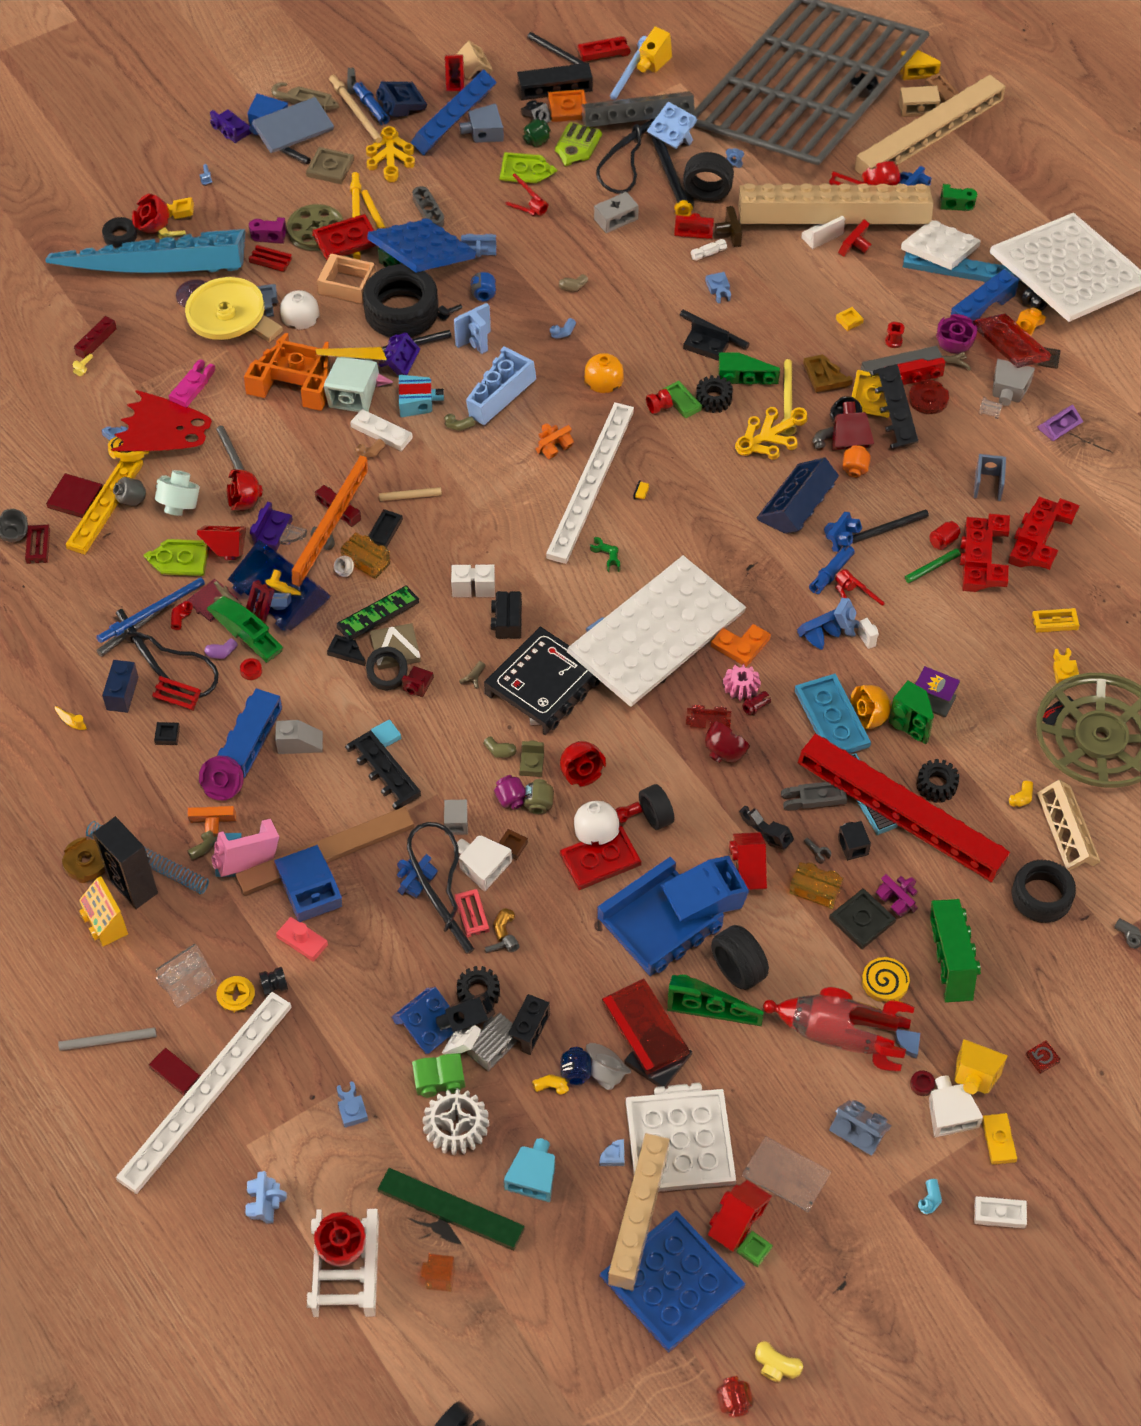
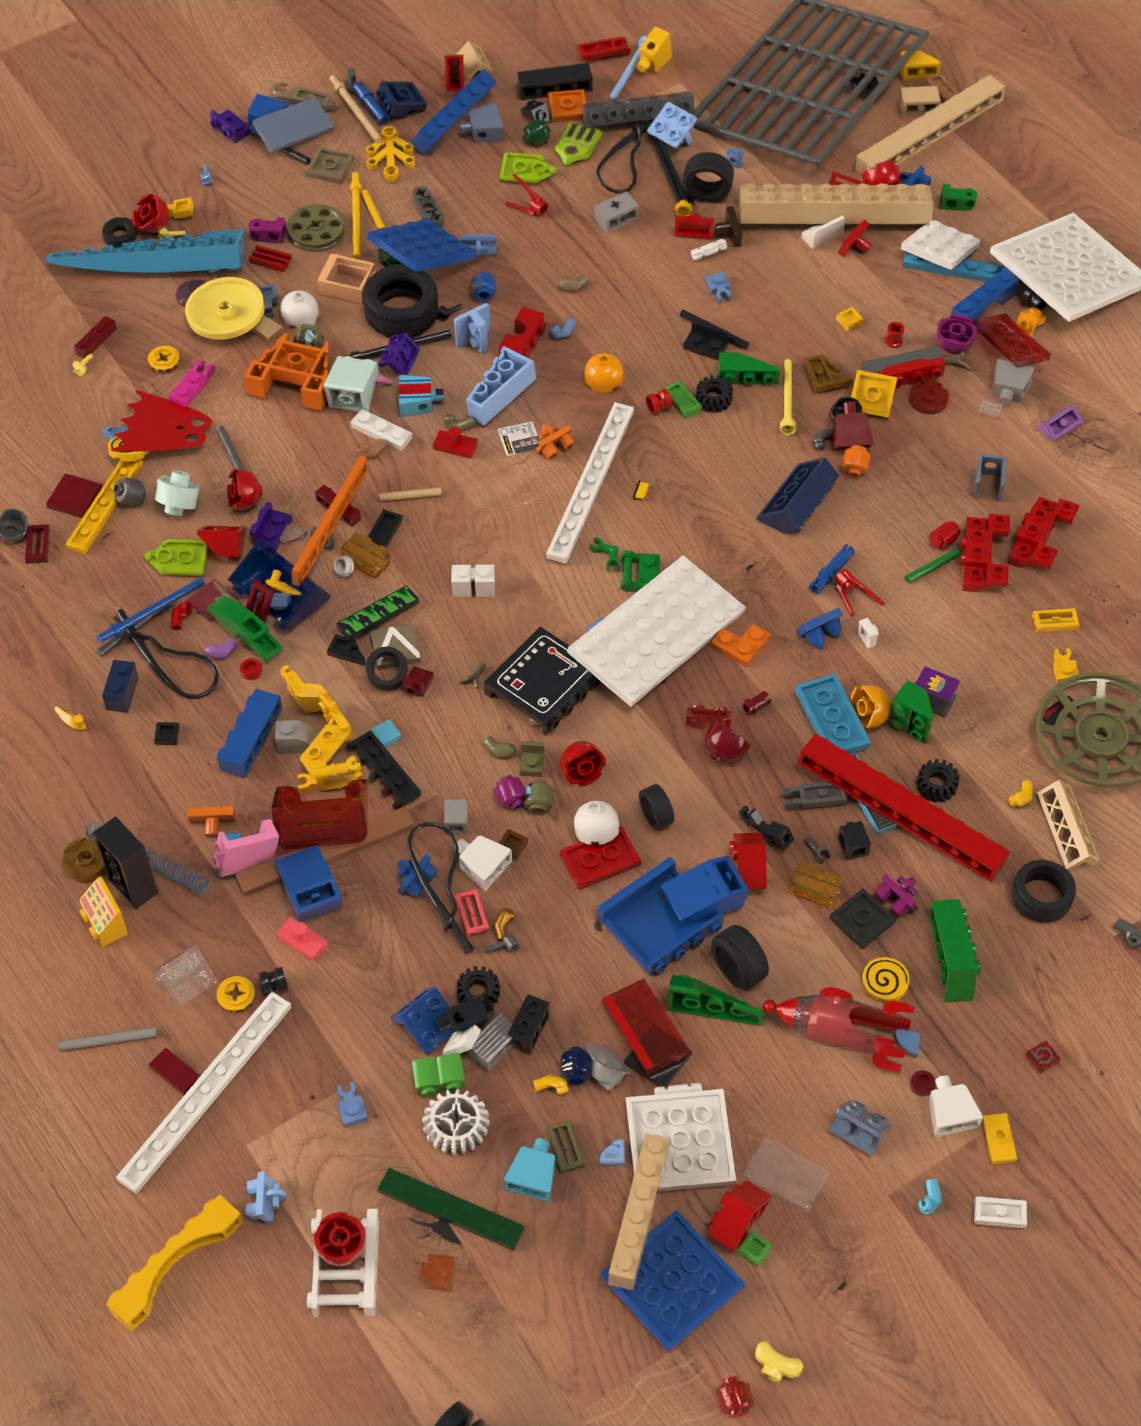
(160, 687): red tile -> none
(165, 352): none -> yellow gear
(204, 847): olive arm -> none
(212, 1225): none -> yellow arch
(221, 777): magenta tile -> none
(308, 335): none -> head
(315, 758): none -> yellow piece
(320, 821): none -> clear red windscreen
(344, 236): red tile -> none
(364, 353): yellow sticker -> none
(455, 443): none -> red tile
(508, 615): black brick -> none
(519, 438): none -> sticker
(528, 325): none -> red arch
(551, 47): black bar -> none
(571, 1165): none -> olive tile
(628, 811): red arm -> none
(648, 569): none -> green plate
(741, 682): bright pink gear -> none
(770, 434): yellow plant -> none
(841, 531): blue hips -> none
(845, 615): medium blue plate -> none
(890, 526): black bar -> none
(896, 405): black hinge -> none
(978, 1067): yellow torso -> none
(1054, 359): clear smoke tile -> none

